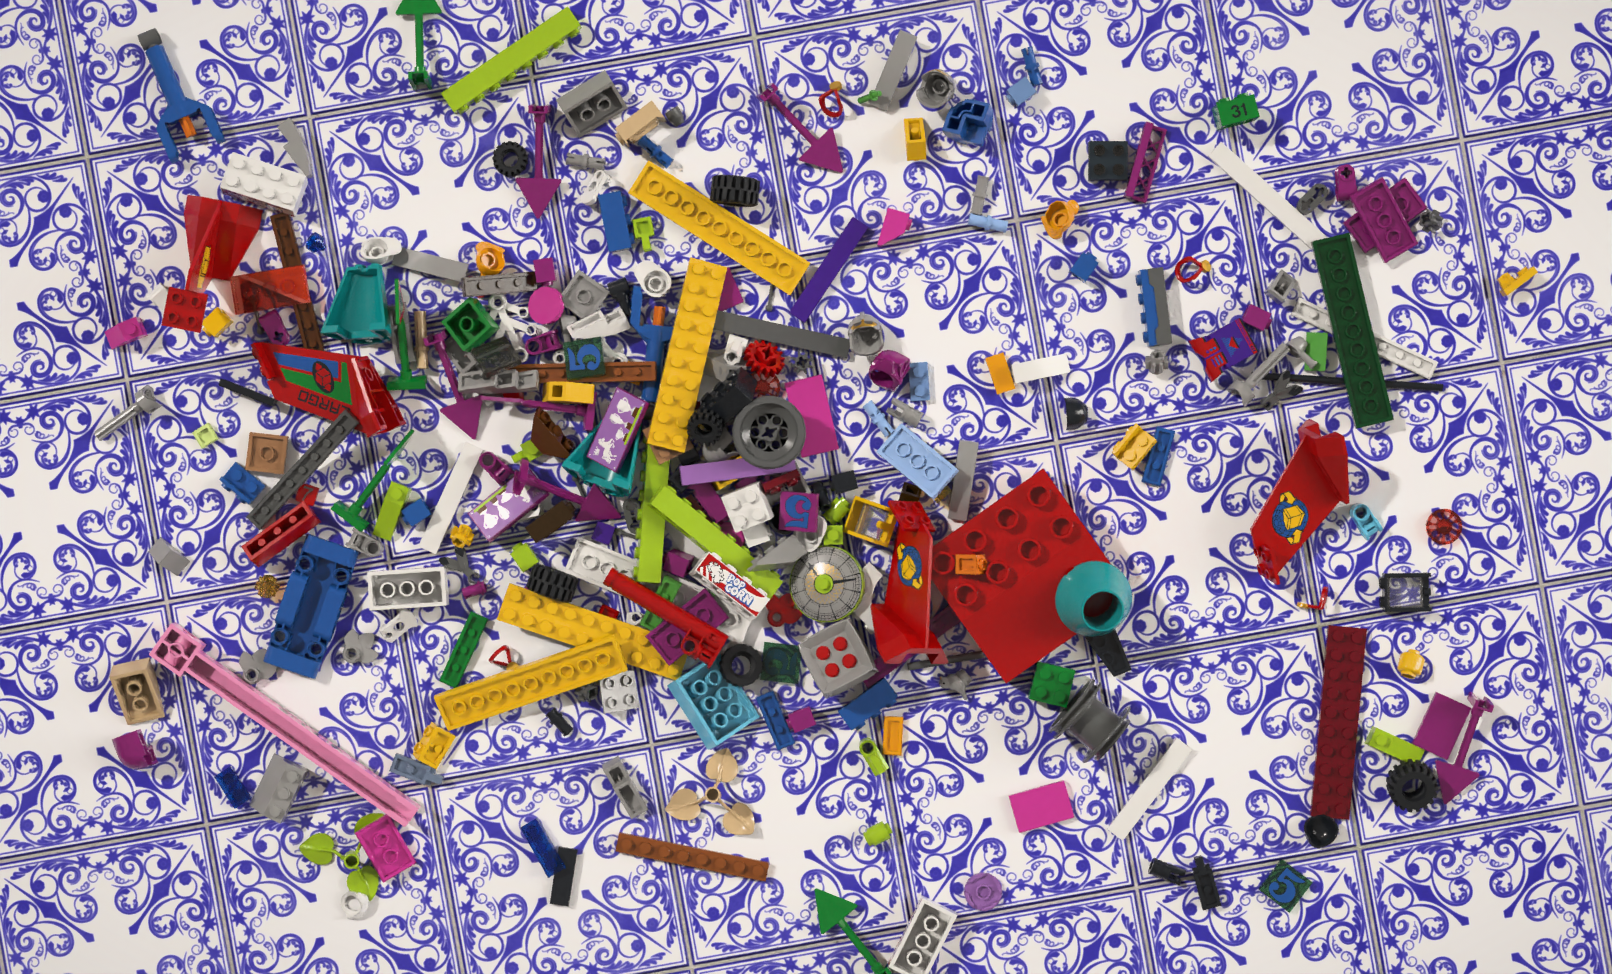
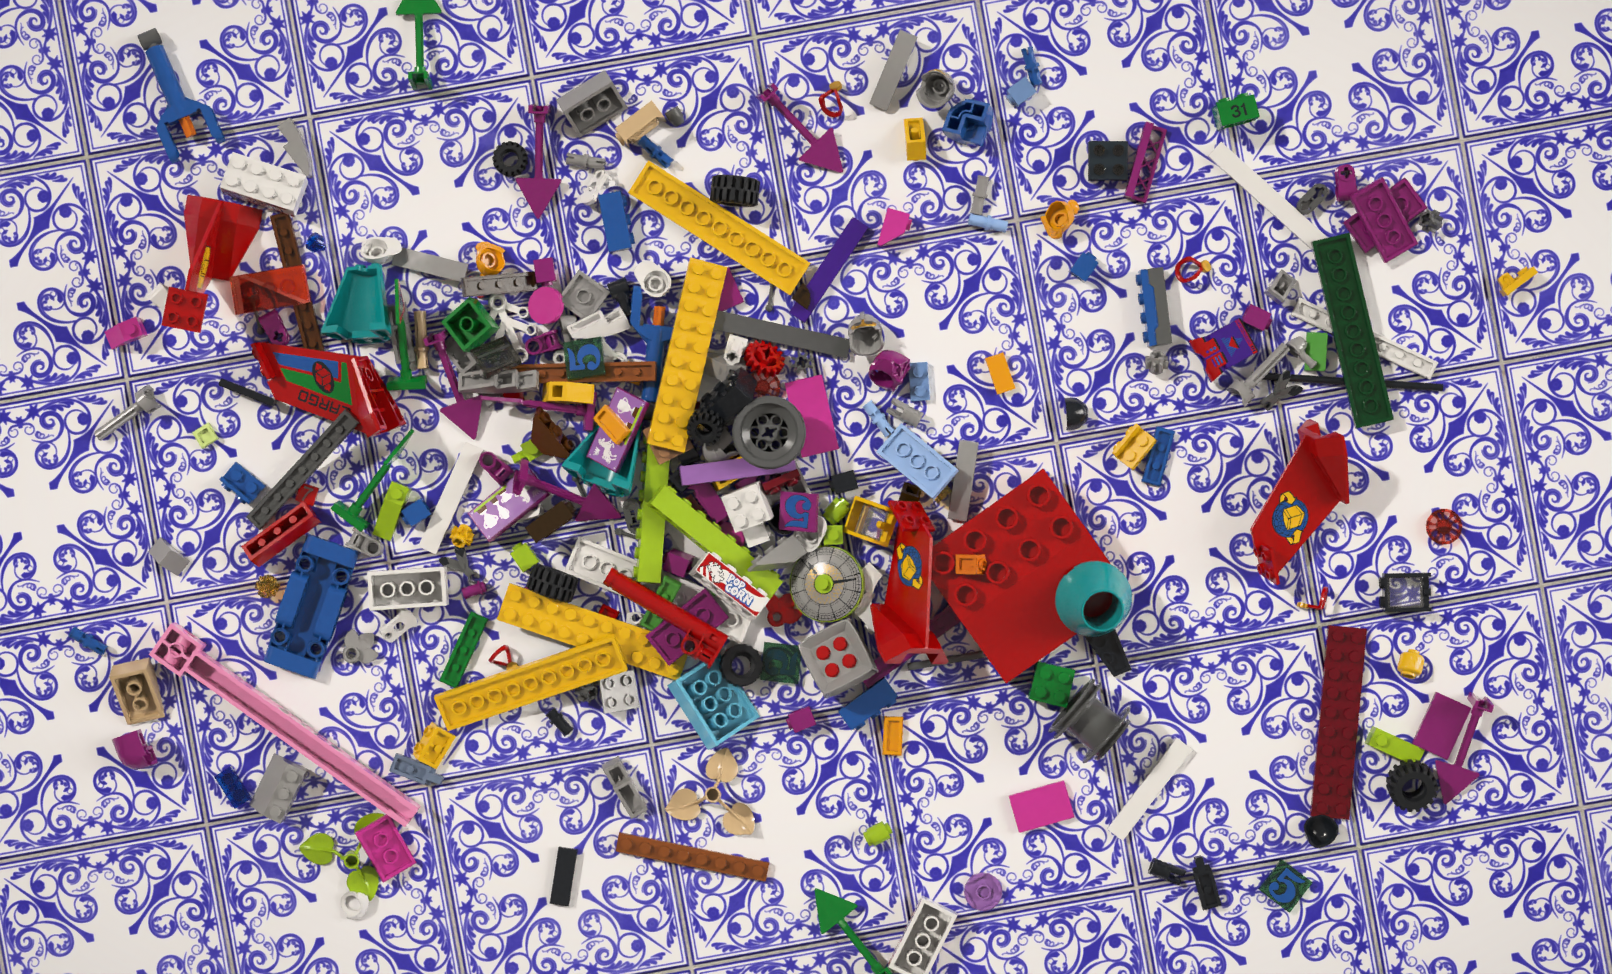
(88, 641): none -> blue pin
(216, 322): yellow brick -> none
(255, 663): light grey plate -> none
(267, 453): medium nougat plate -> none
(512, 60): lime brick -> none
(543, 847): clear blue plate -> none
(603, 533): dark purple tile -> none
(611, 424): none -> light orange tile
(643, 230): lime plate -> none
(775, 720): blue tile -> none
(802, 296): none -> dark brown tile
(824, 503): black pin -> none
(873, 95): bright green piece -> none
(874, 757): lime piece -> none
(956, 682): light grey animal -> none
(1040, 368): white slope -> none
(1367, 523): medium azure piece -> none

